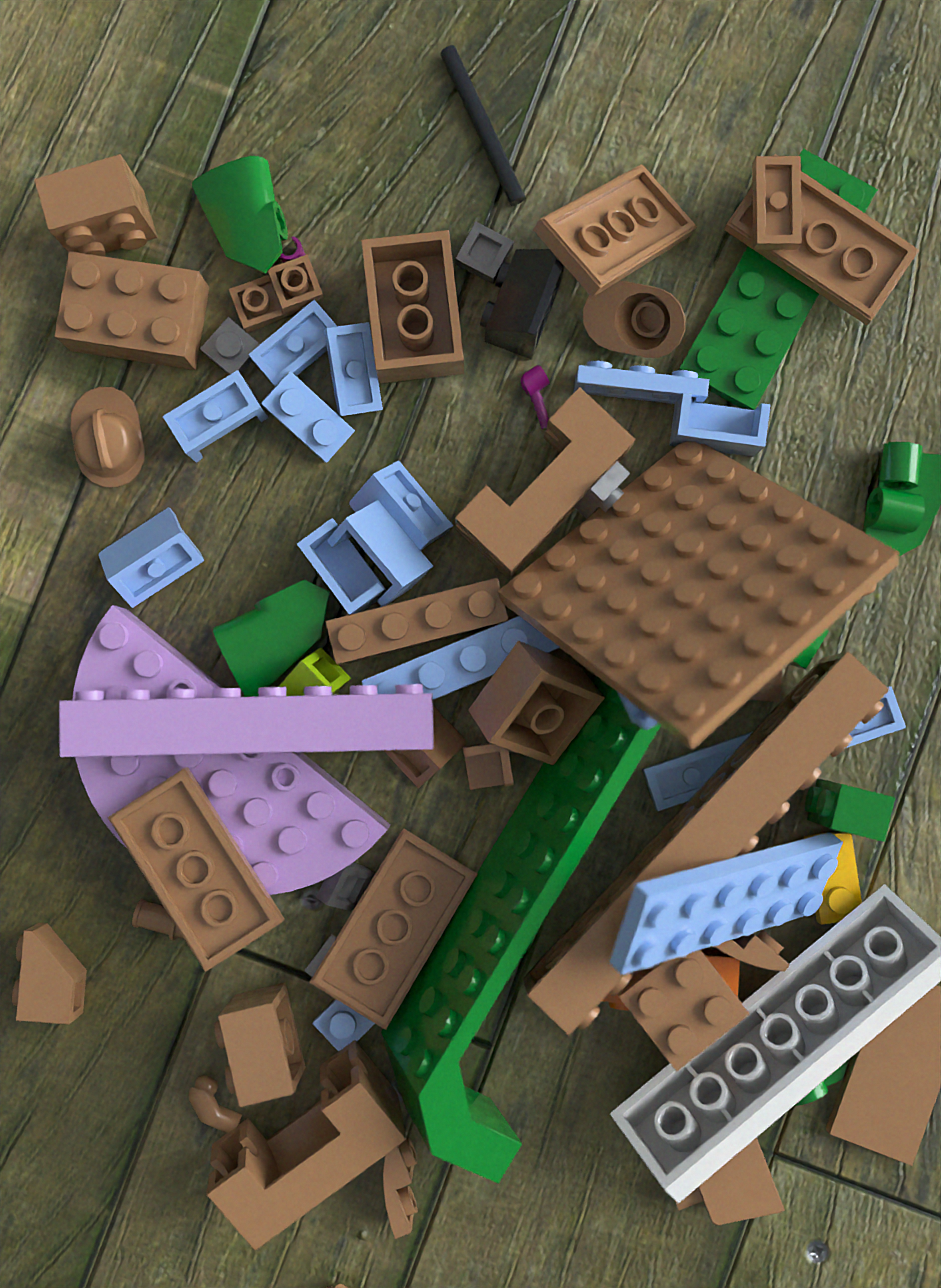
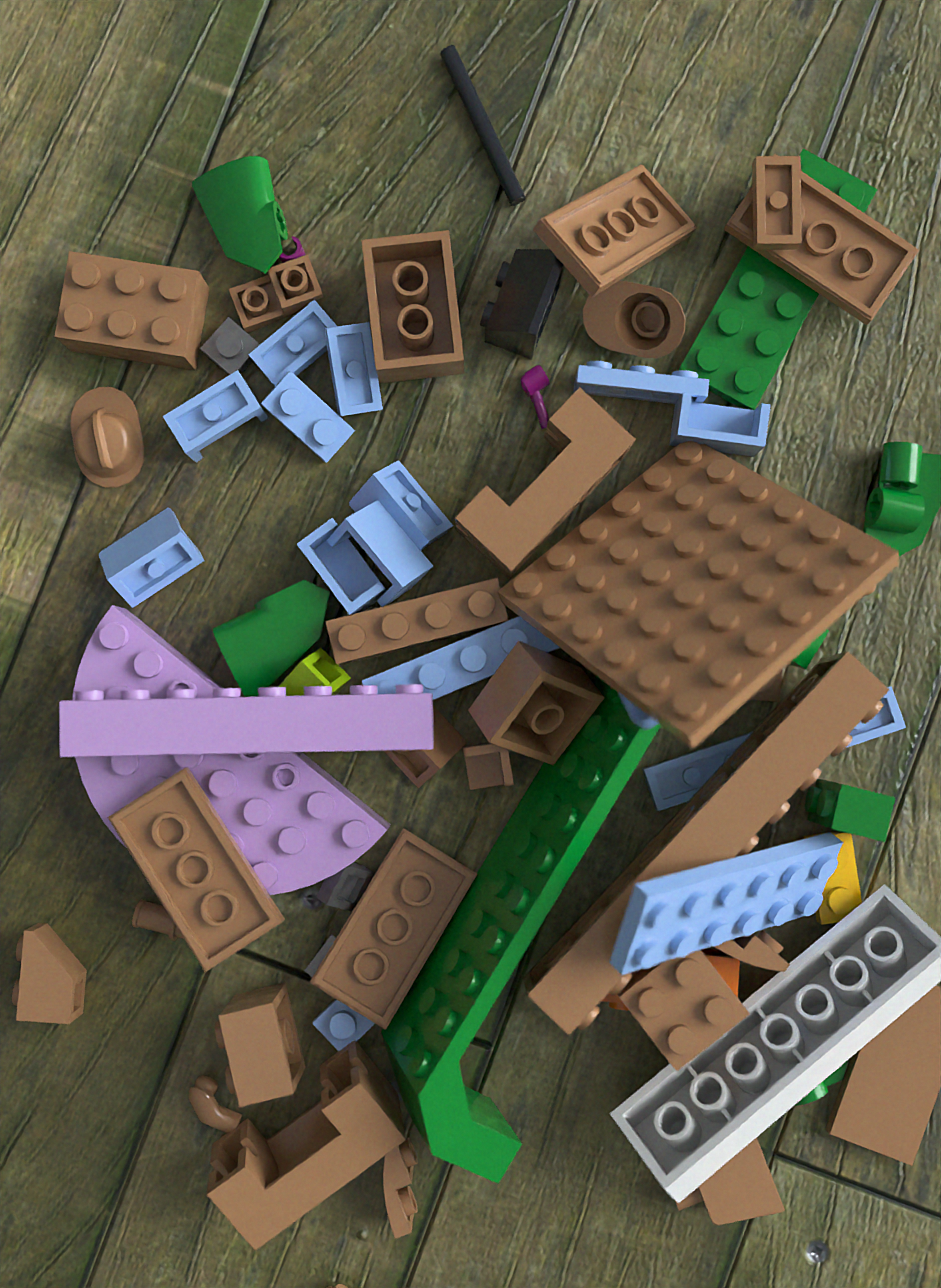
(96, 207): medium nougat brick -> none
(484, 252): flat silver plate -> none
(604, 491): flat silver plate -> none

